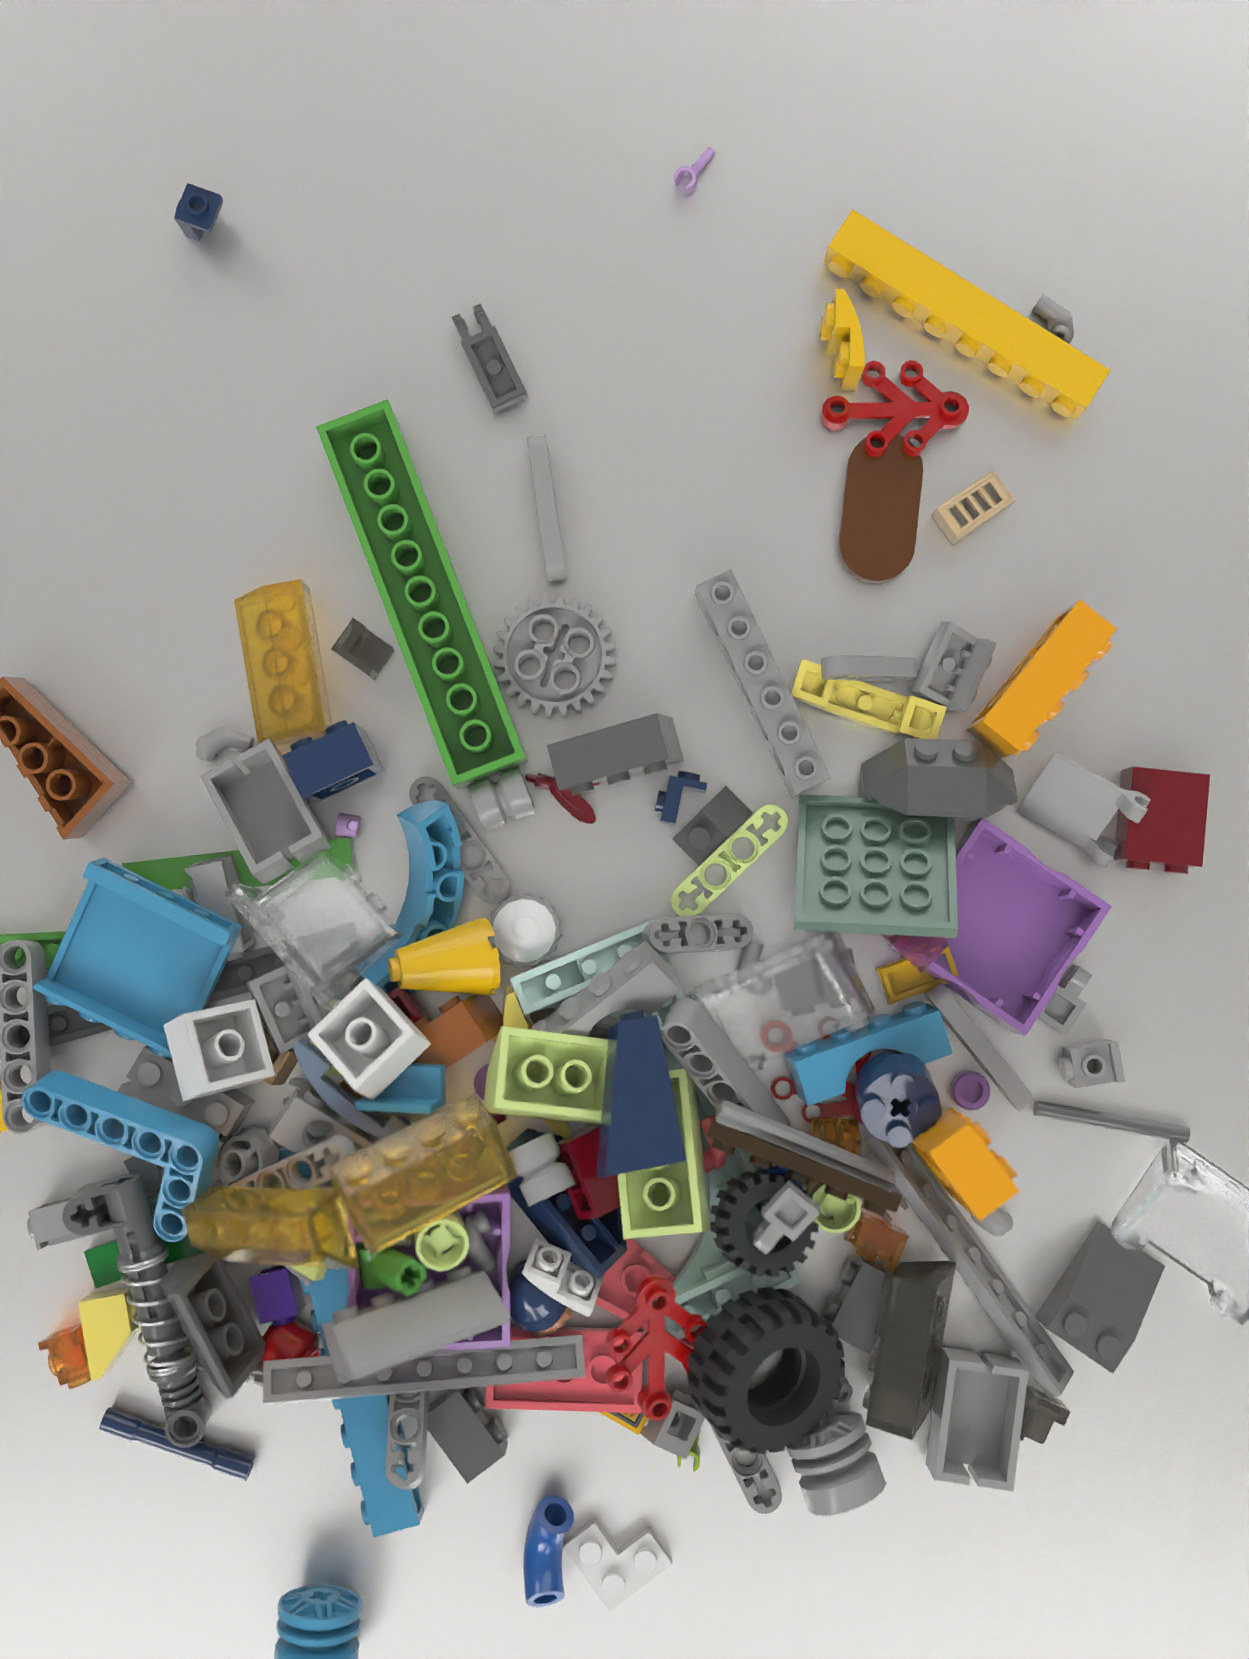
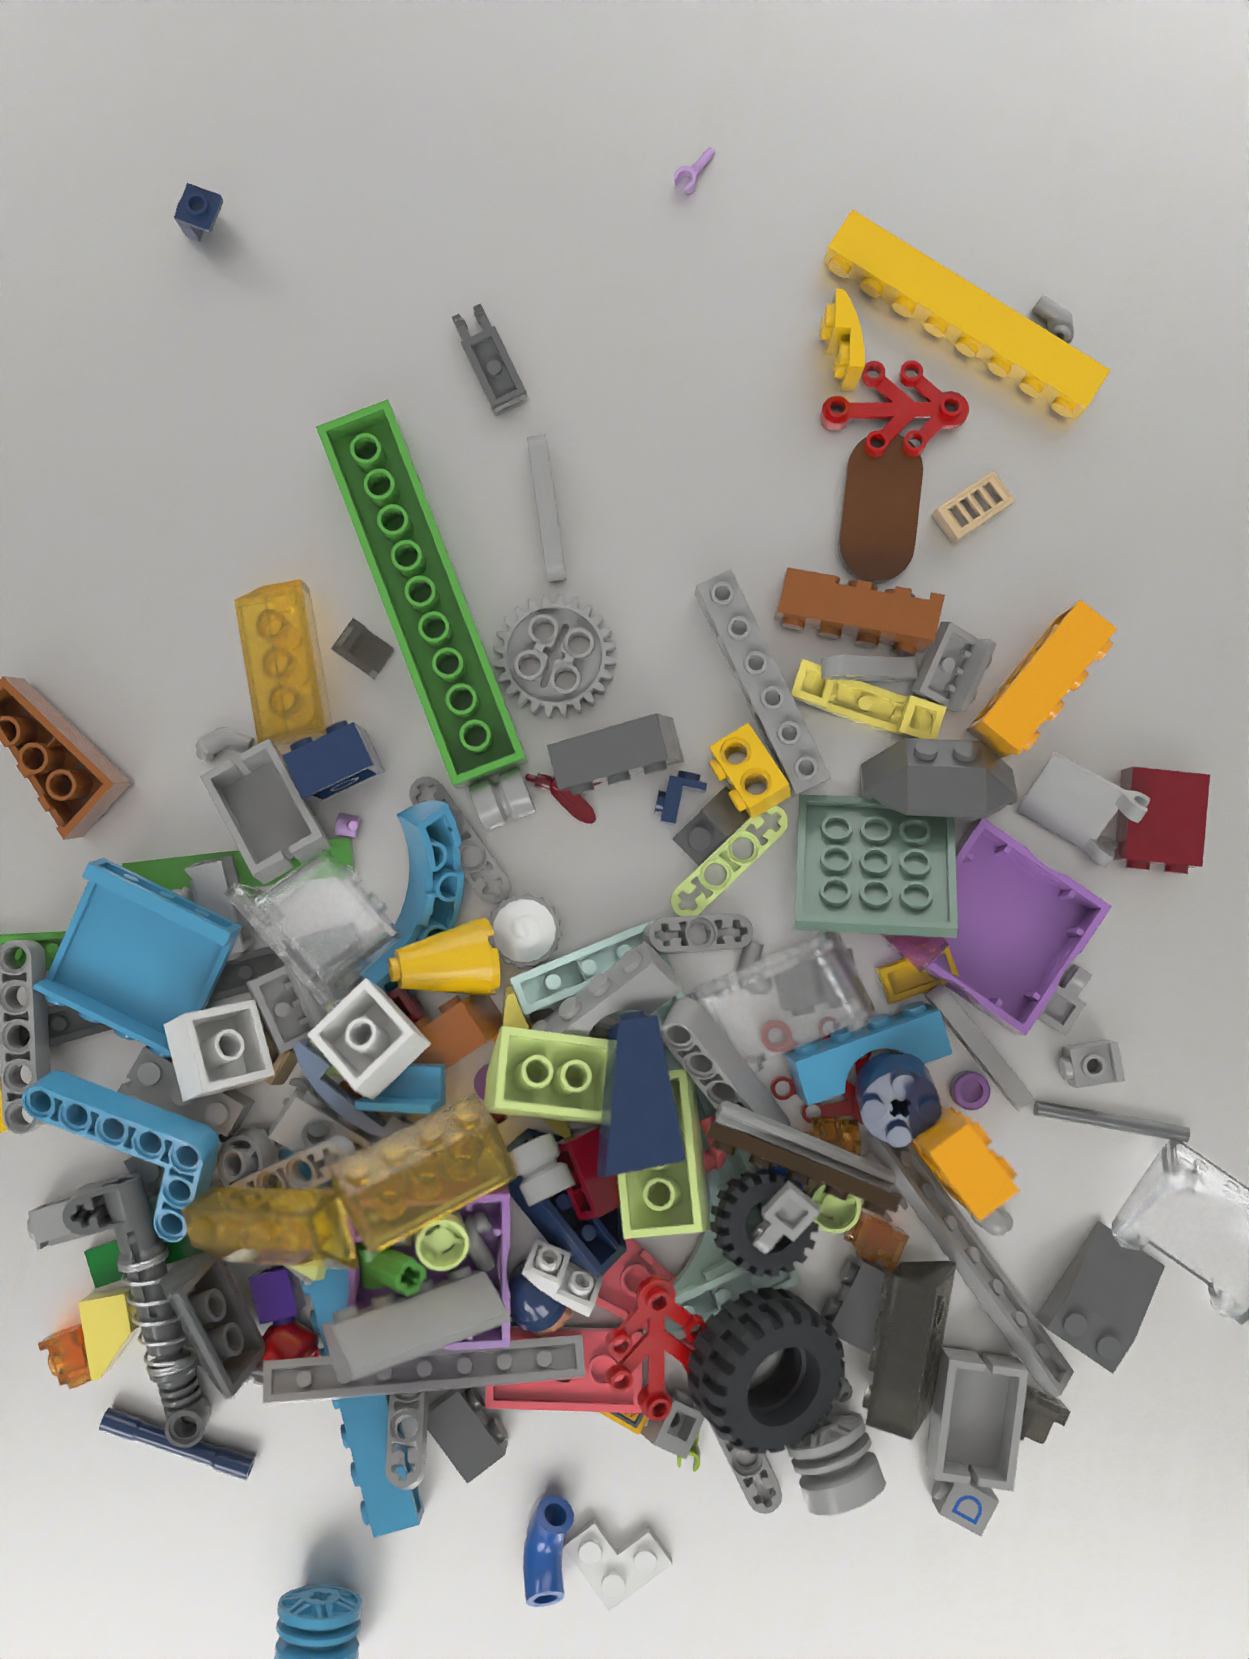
(756, 768): none -> yellow brick
(858, 611): none -> dark orange wedge
(965, 1504): none -> light grey brick

